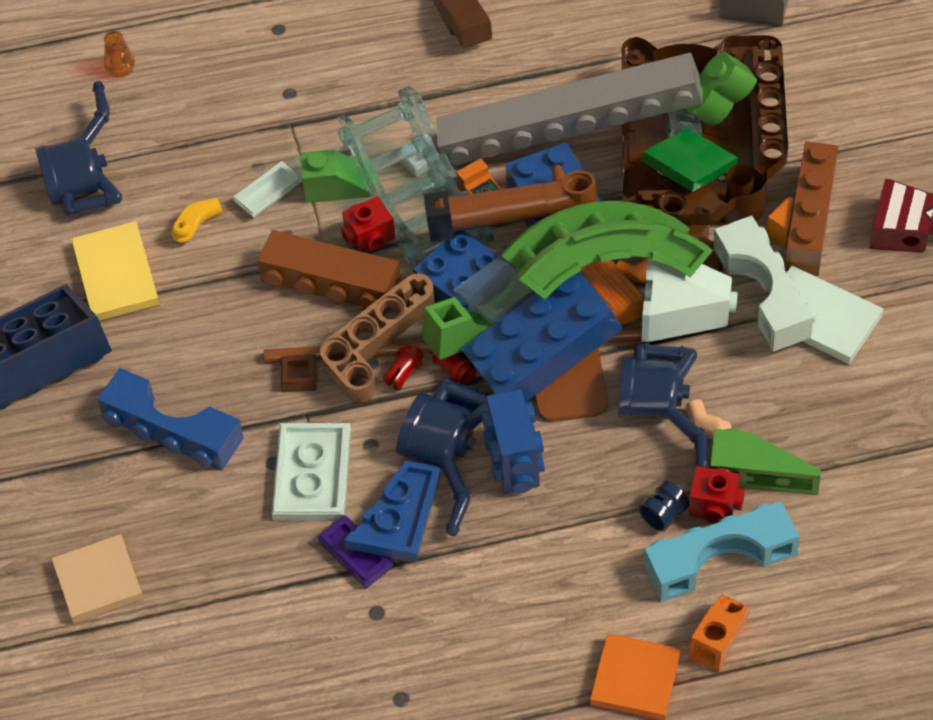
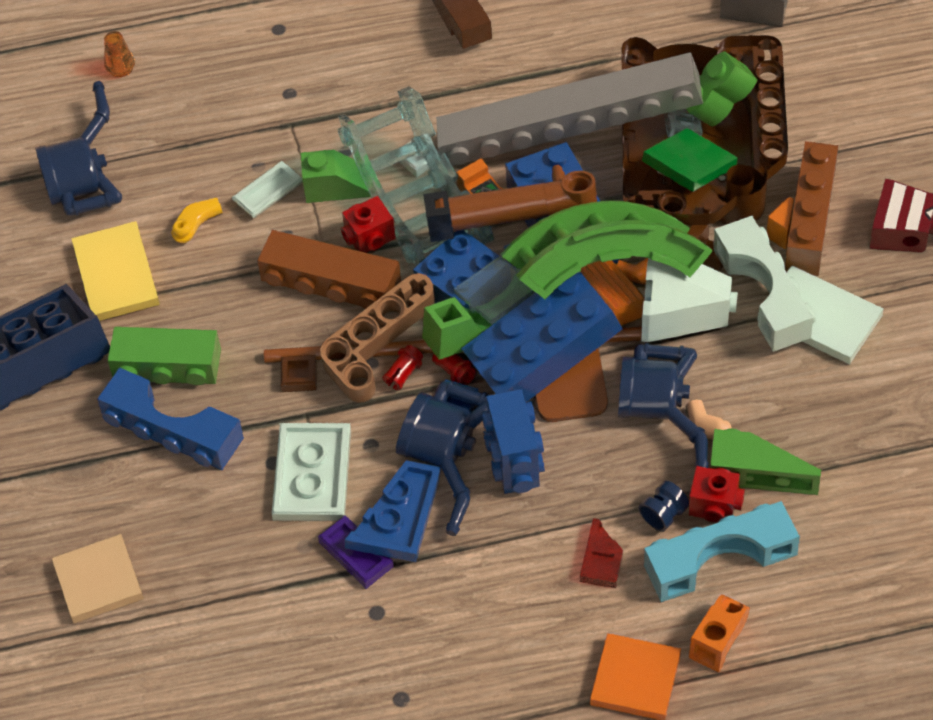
(166, 354): none -> bright green brick
(601, 558): none -> clear red tile

